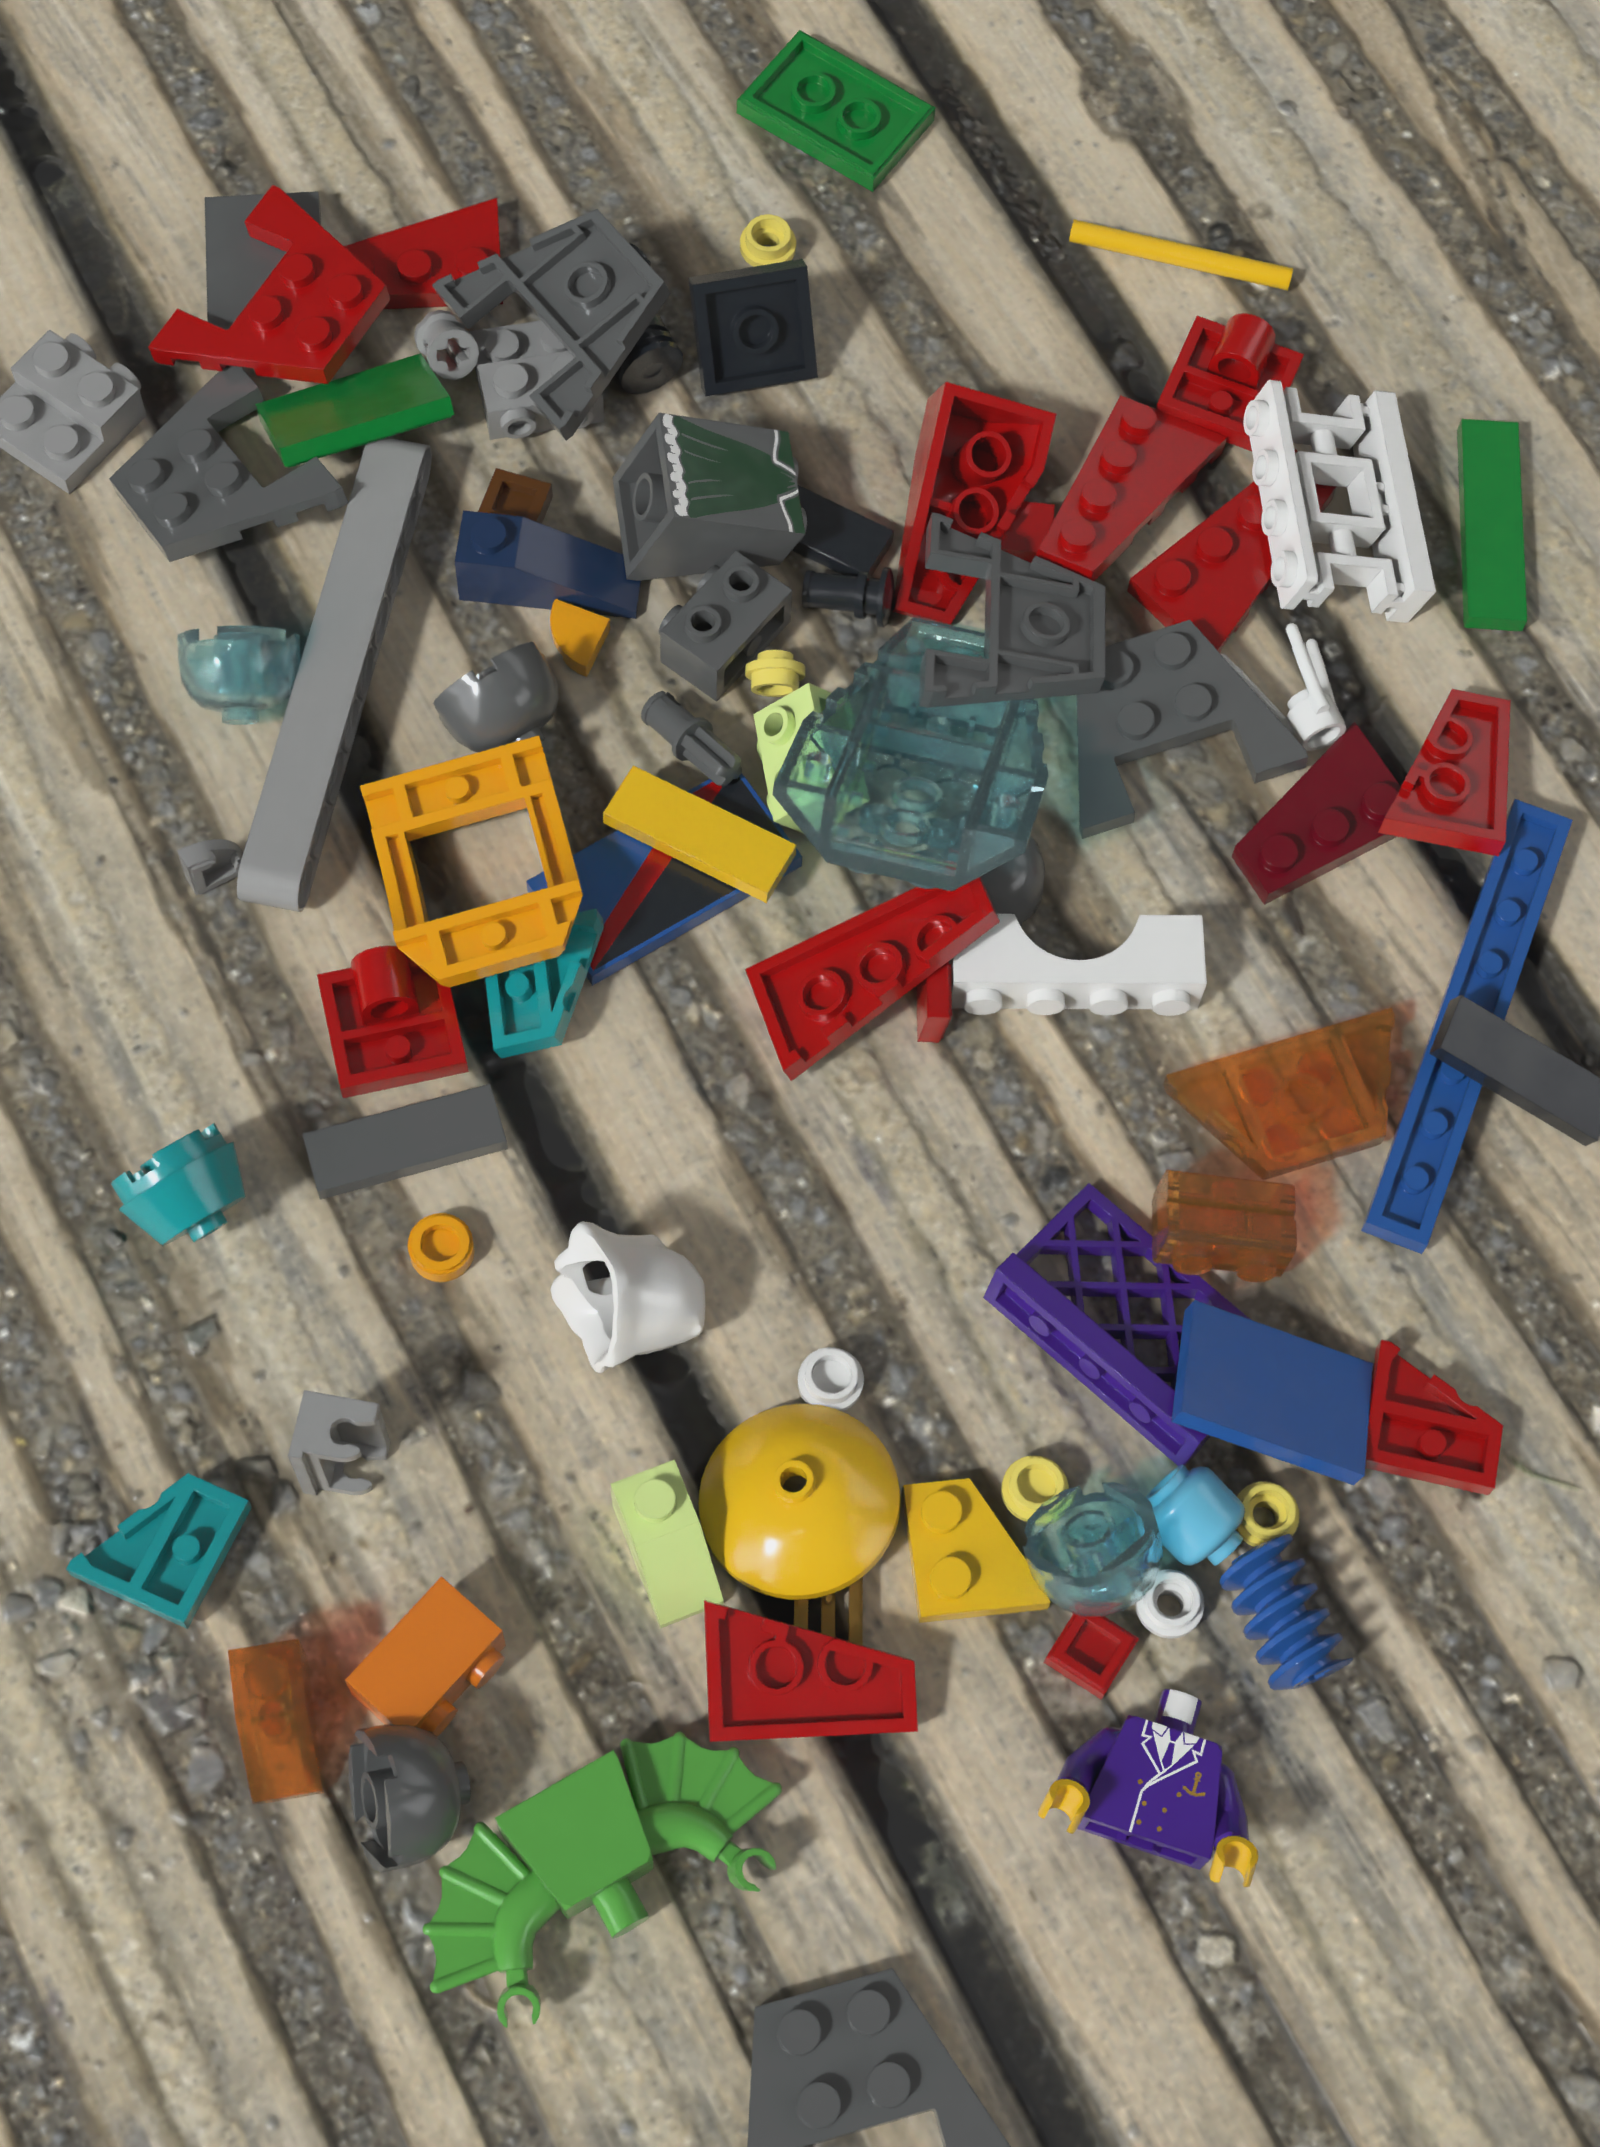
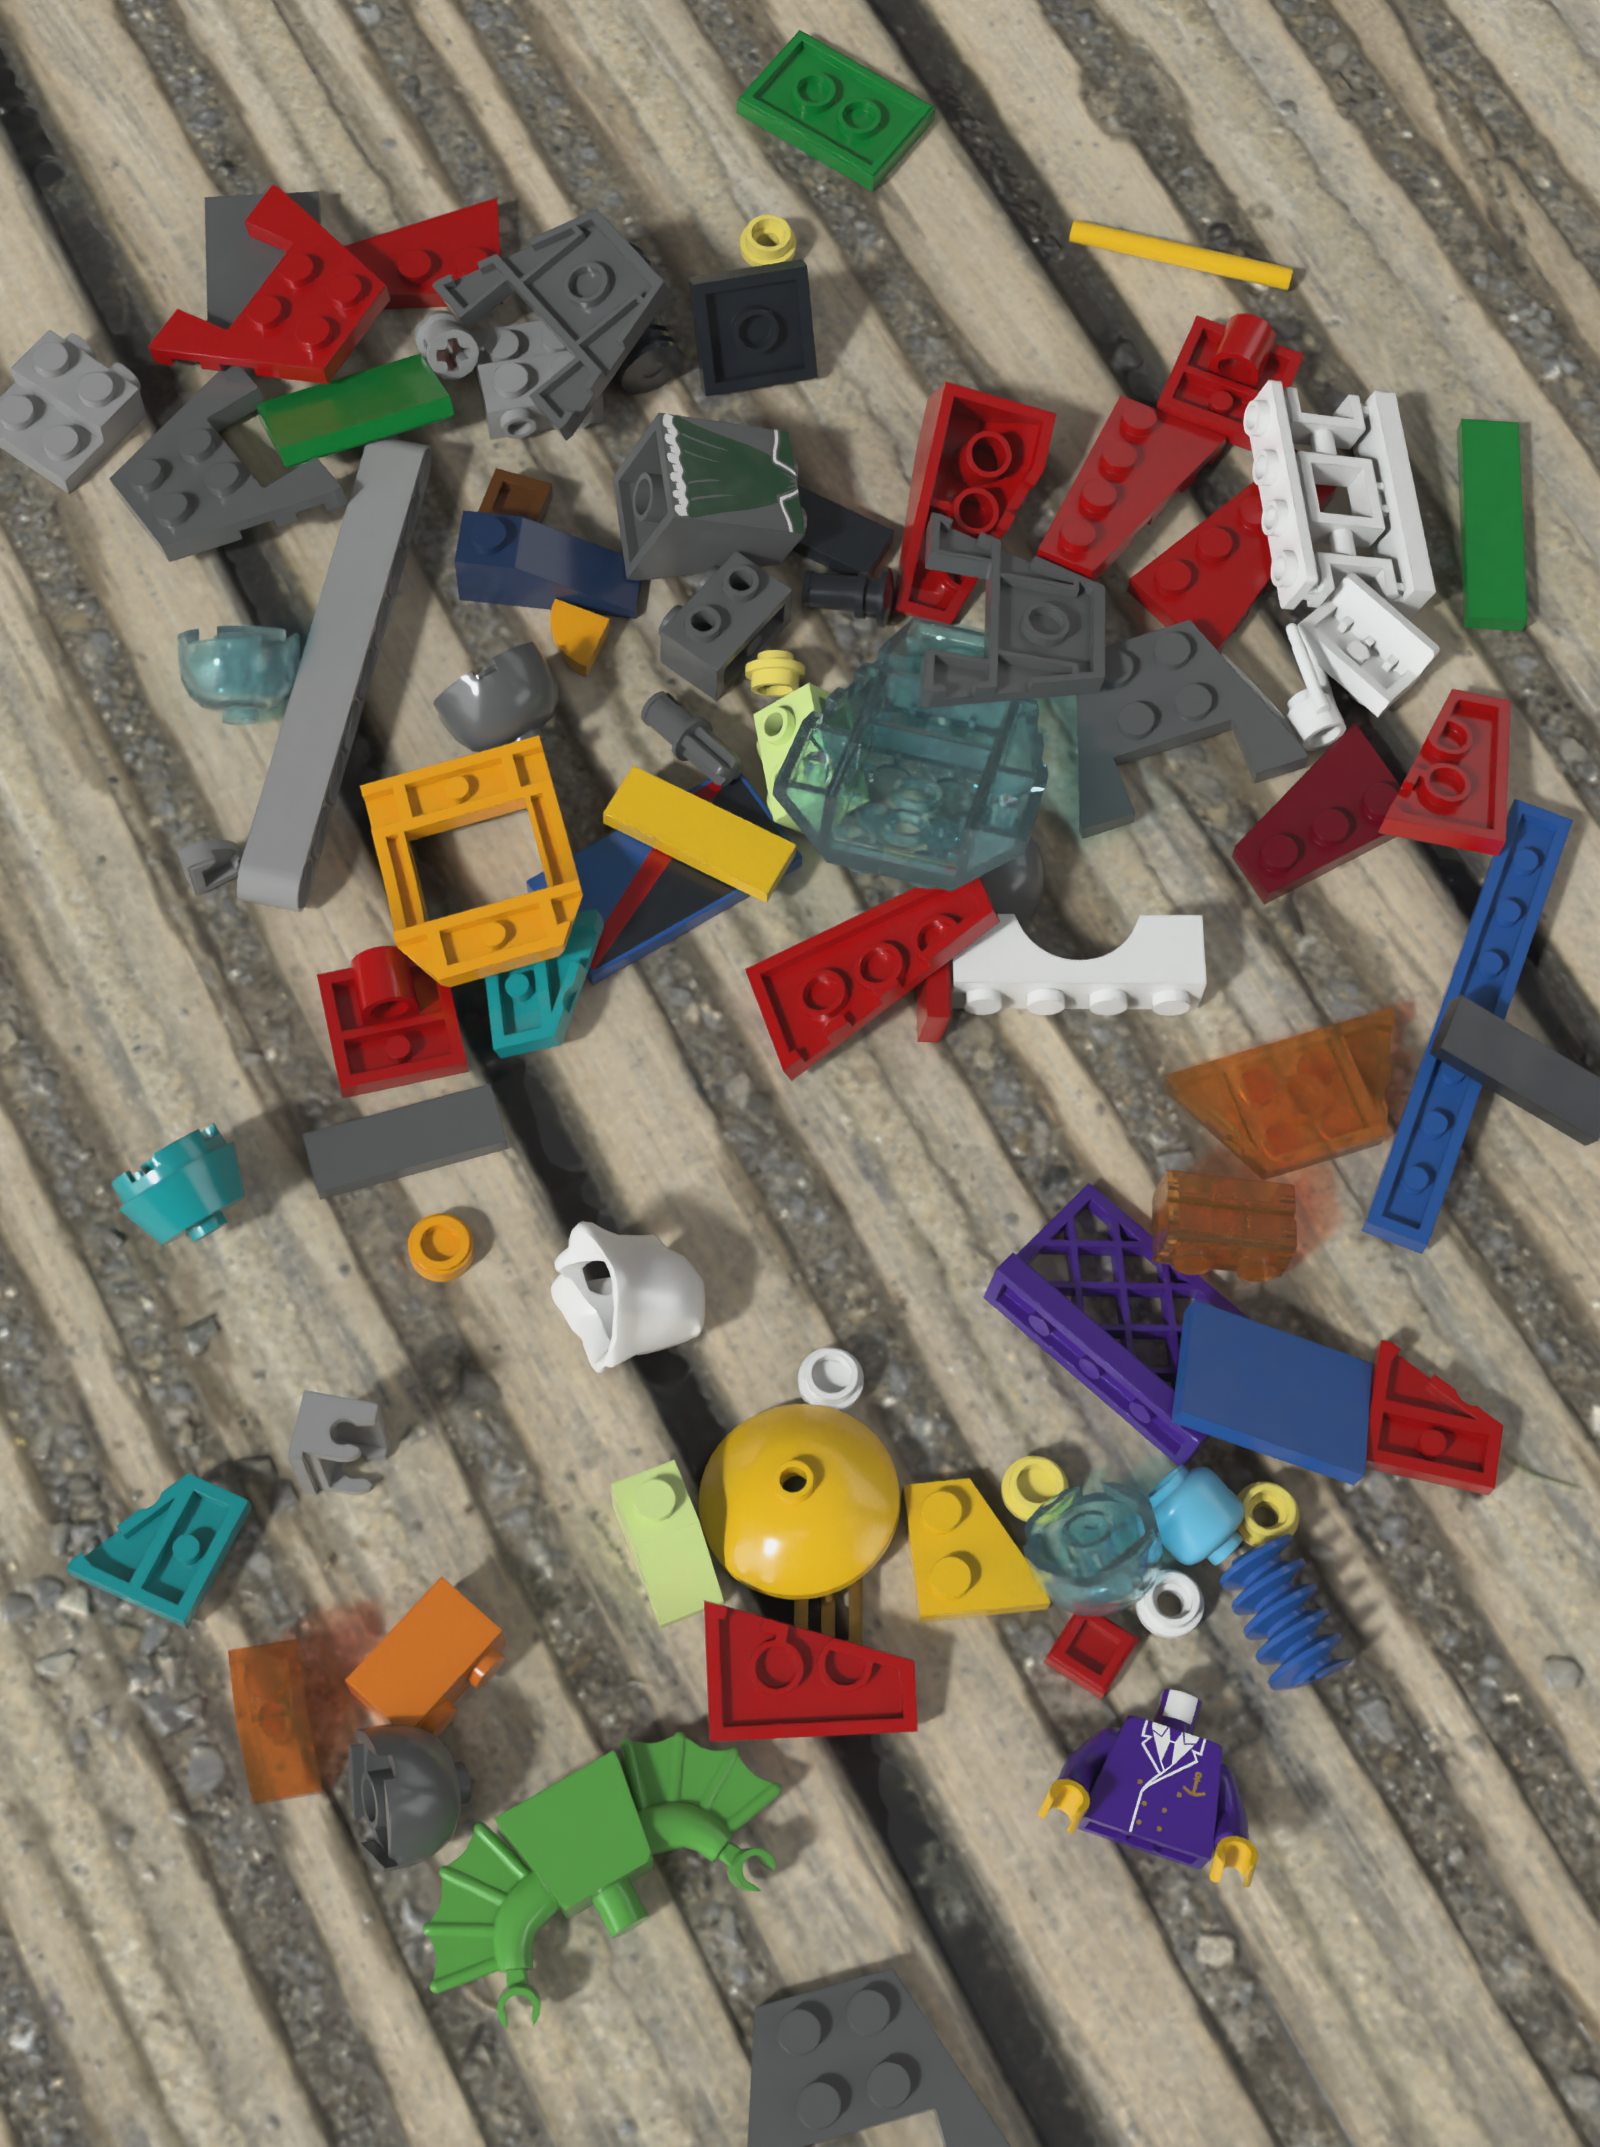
(1028, 530): red tile -> none
(1366, 645): none -> white bracket

